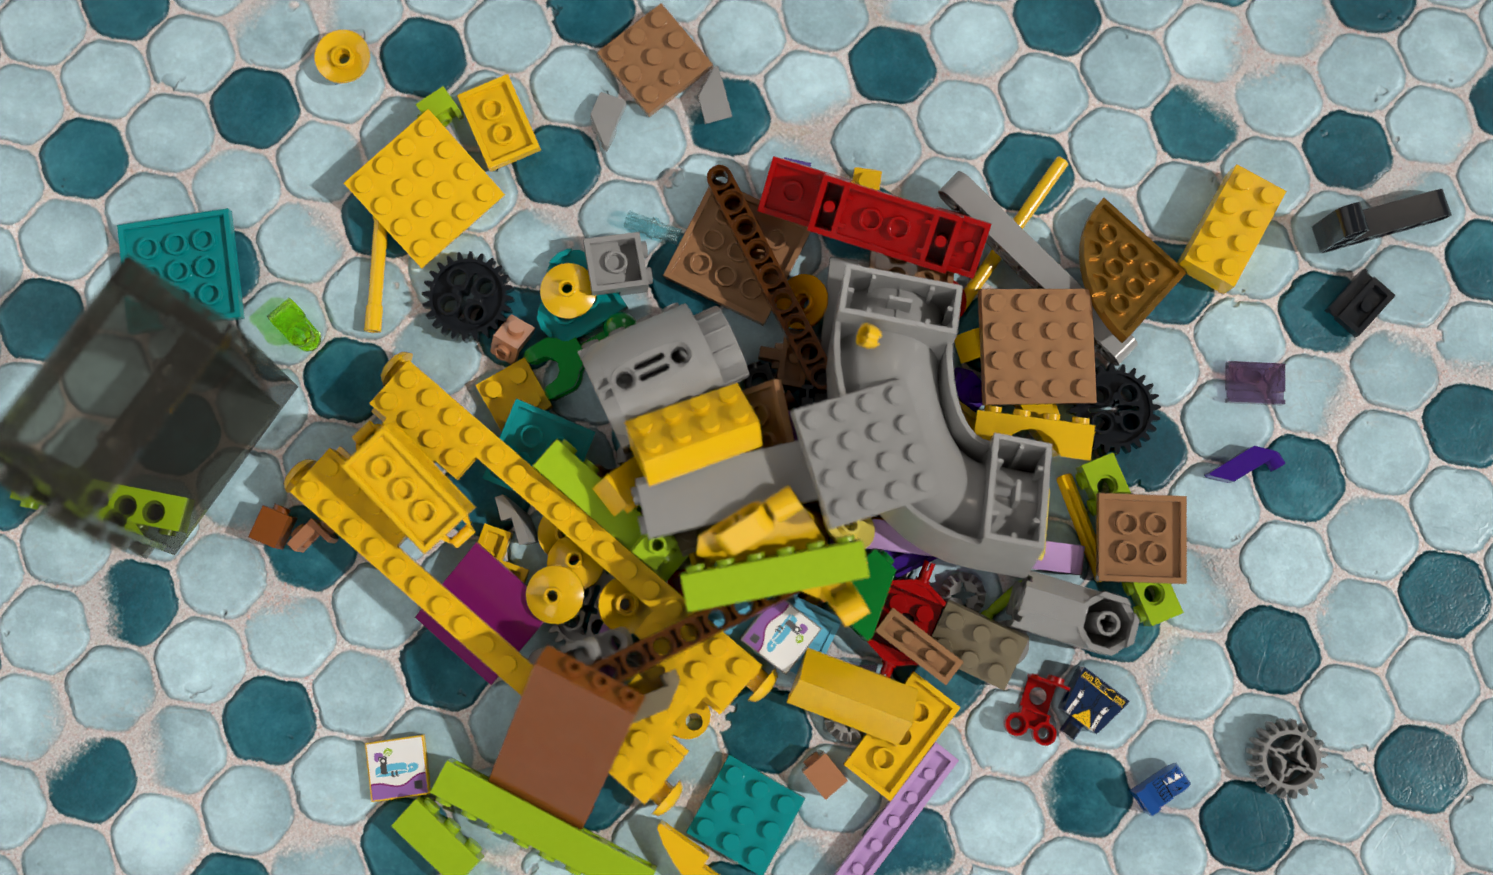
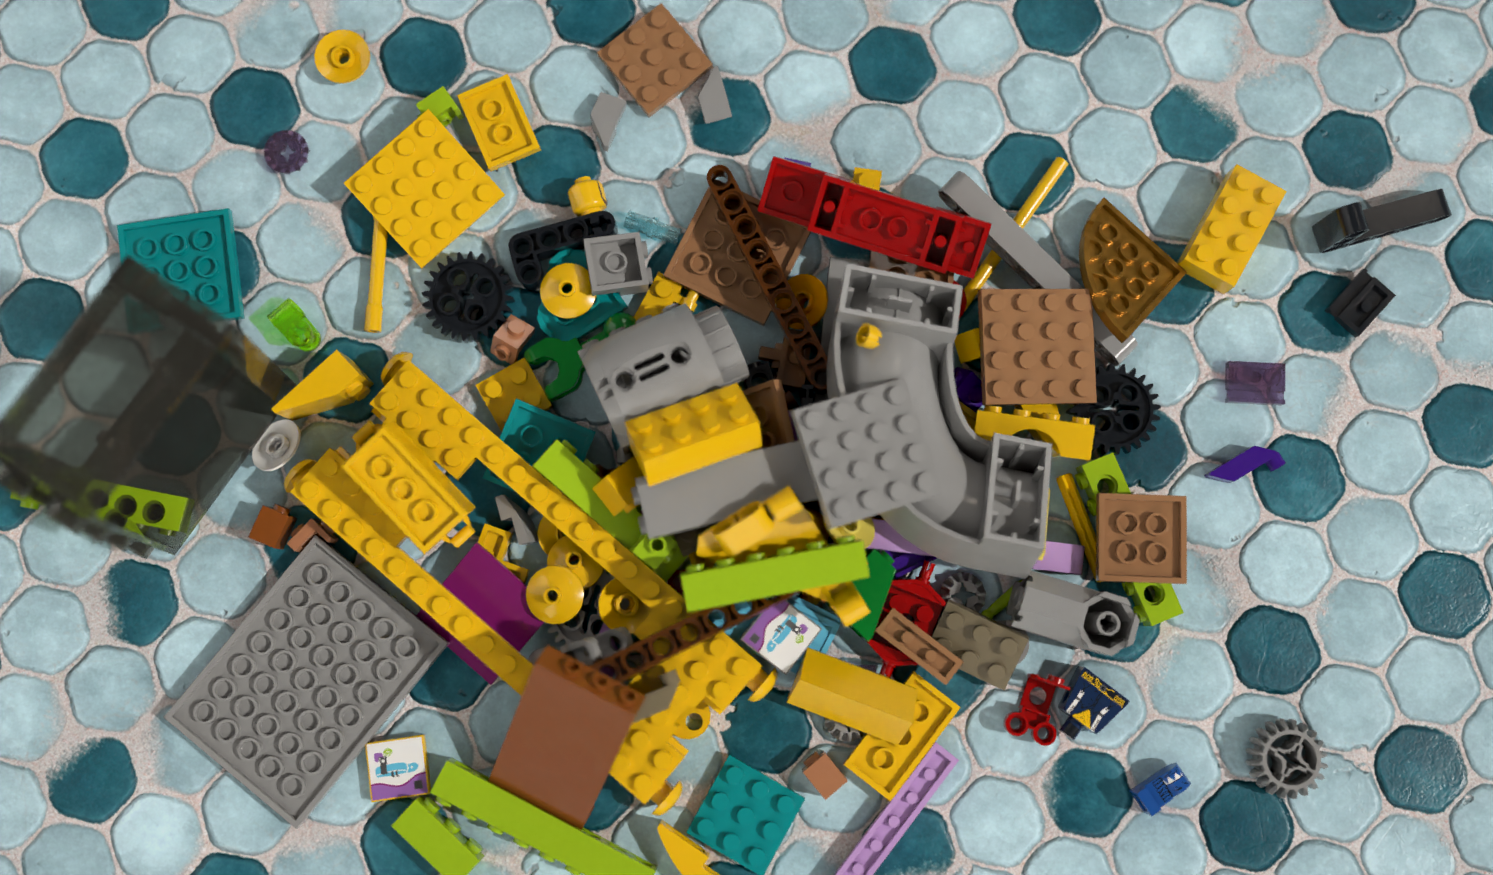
(276, 445): none -> white dish
(277, 144): none -> clear purple gear
(306, 681): none -> light grey plate
(327, 387): none -> yellow slope
(560, 230): none -> black beam
(587, 196): none -> yellow head
(662, 294): none -> yellow plate

